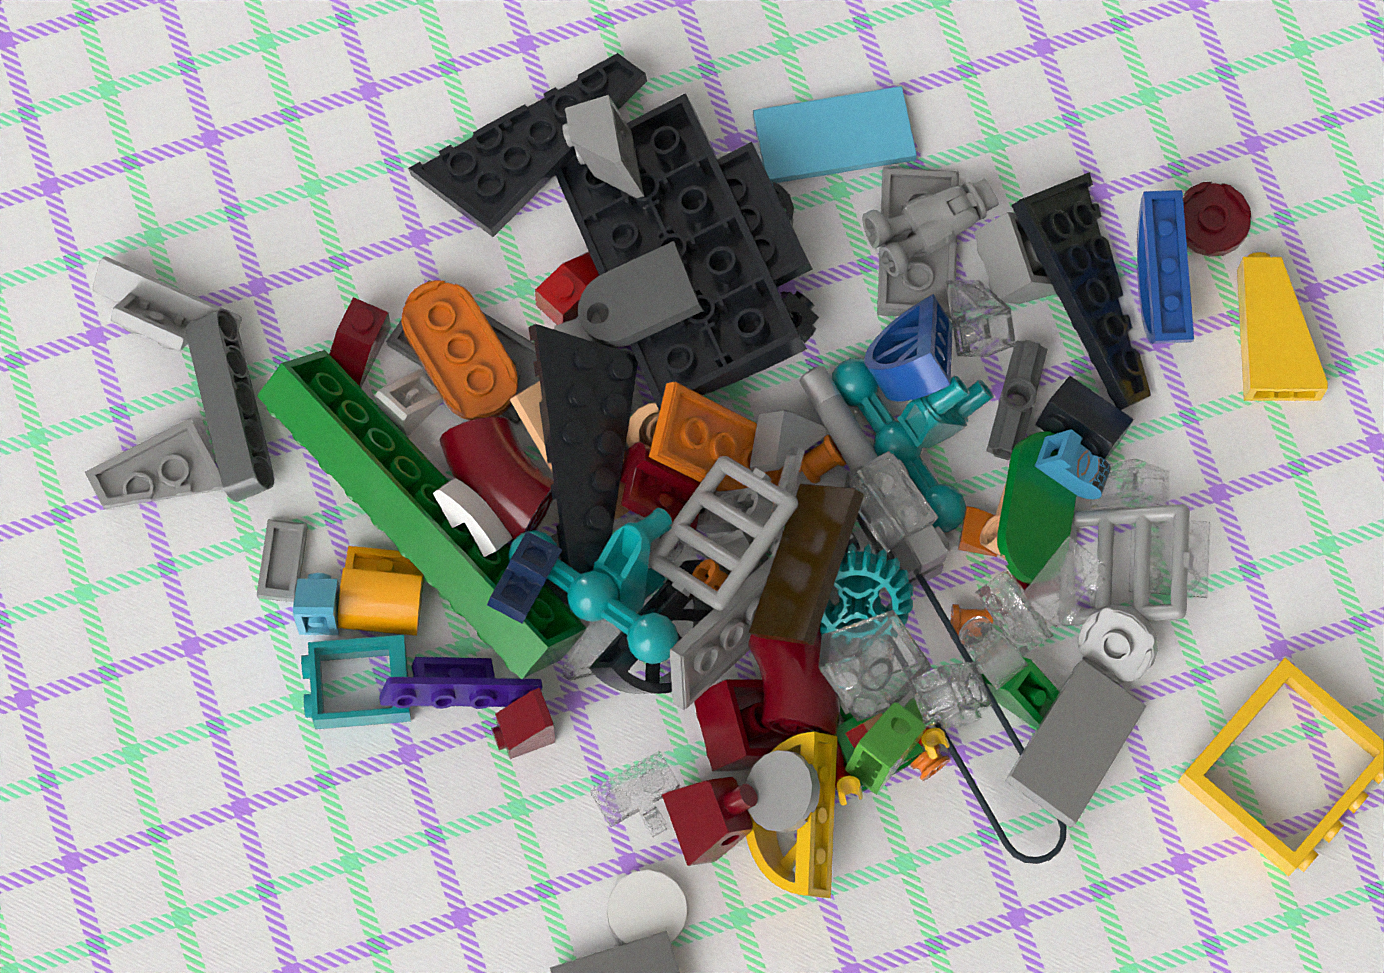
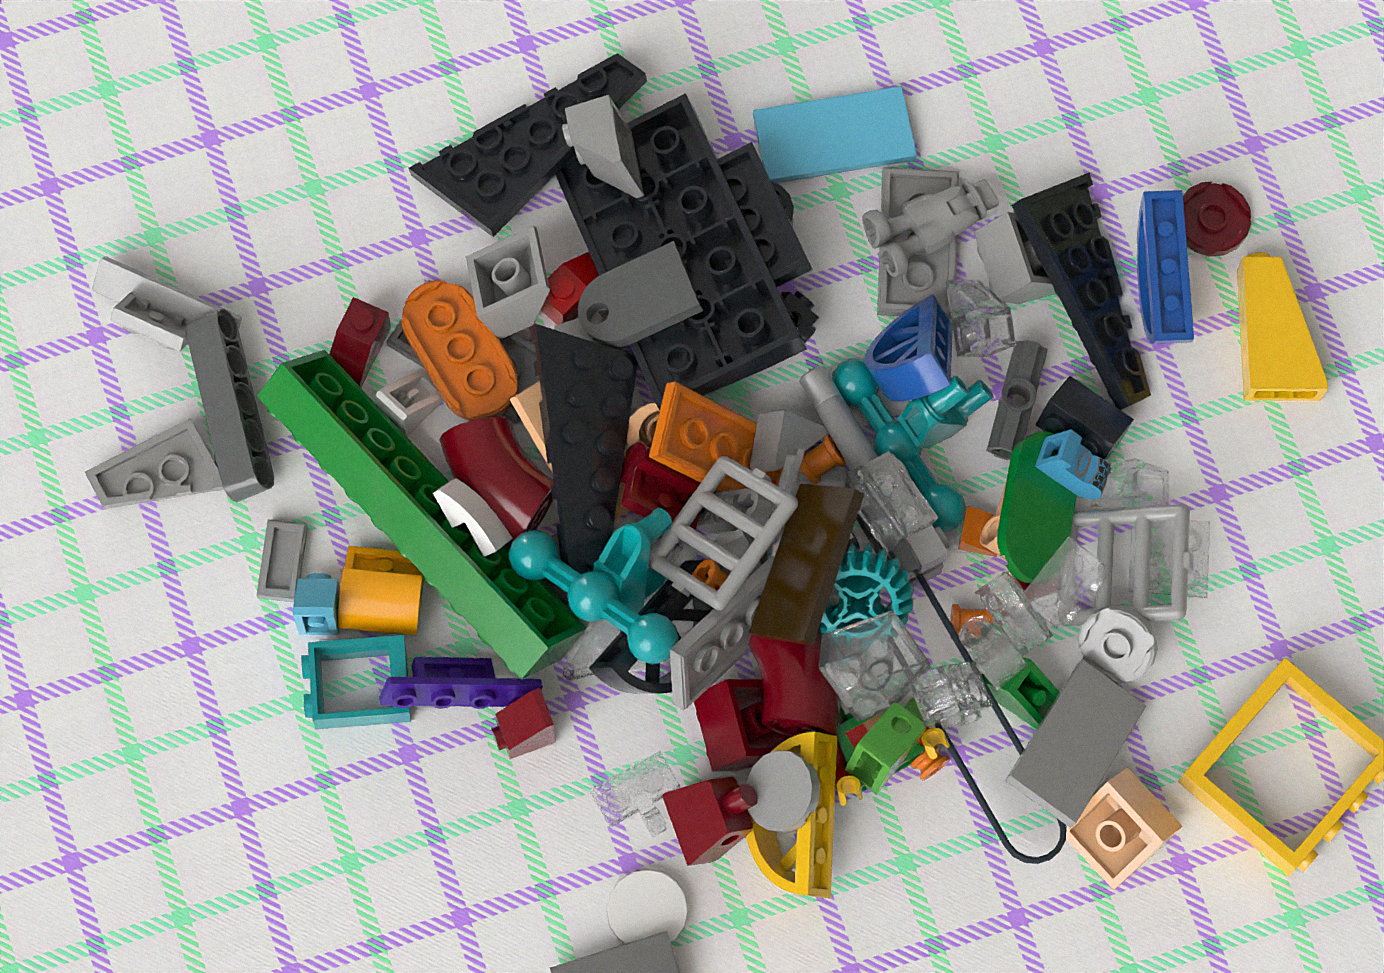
(509, 282): none -> light grey slope
(524, 577): dark blue slope -> none
(1121, 828): none -> light nougat slope

